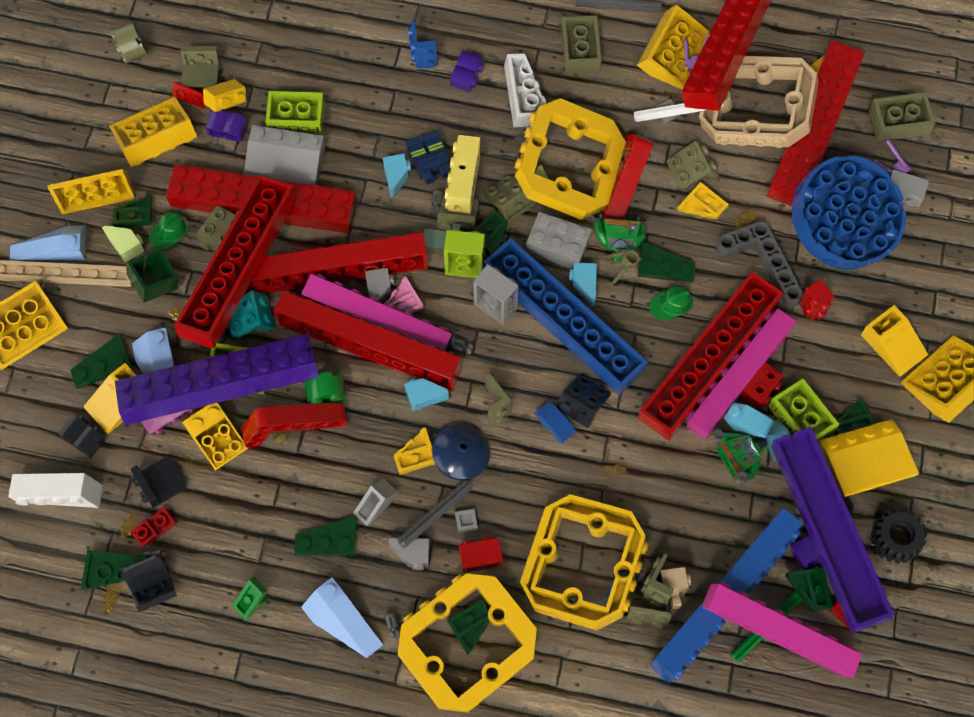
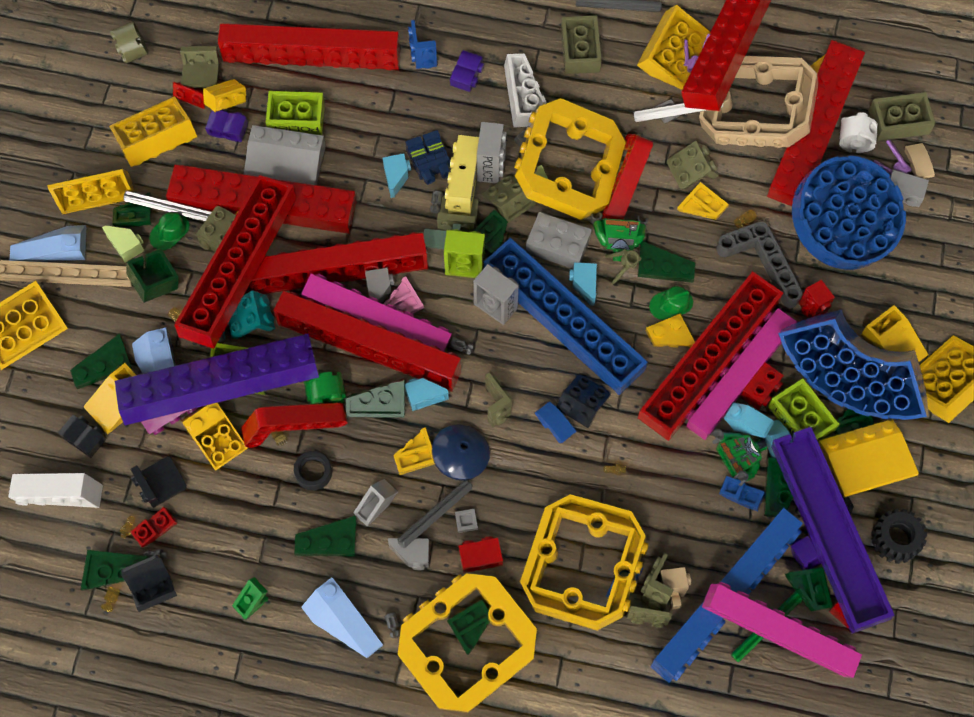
(167, 206): none -> axle
(309, 46): none -> red brick
(312, 485): none -> black tyre
(379, 401): none -> wing
(491, 152): none -> light grey brick
(670, 332): none -> yellow wing
(742, 495): none -> blue slope
(776, 490): none -> dark green wing
(854, 371): none -> blue brick
(858, 133): none -> white brick
(920, 161): none -> tan slope

